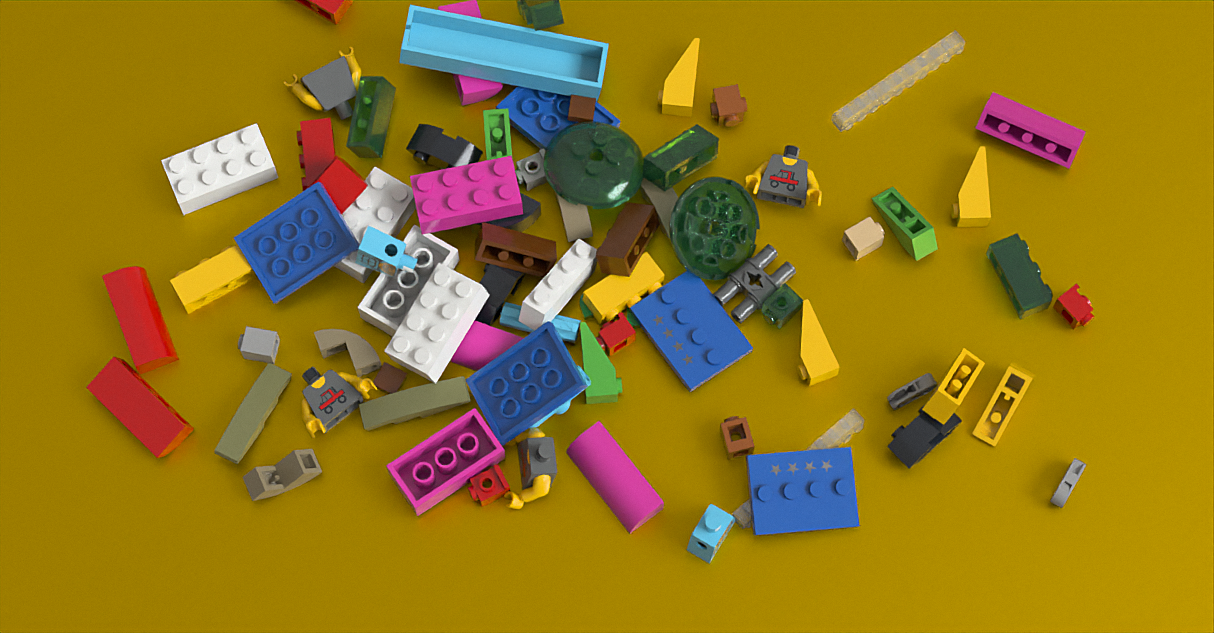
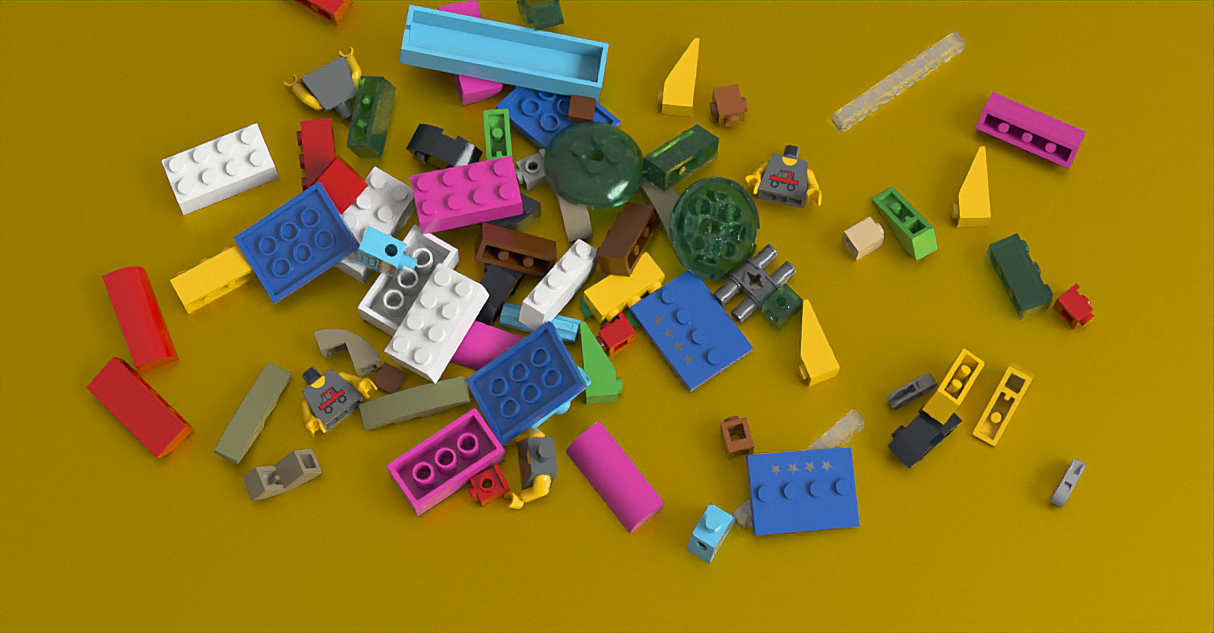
(259, 344): light grey brick -> none

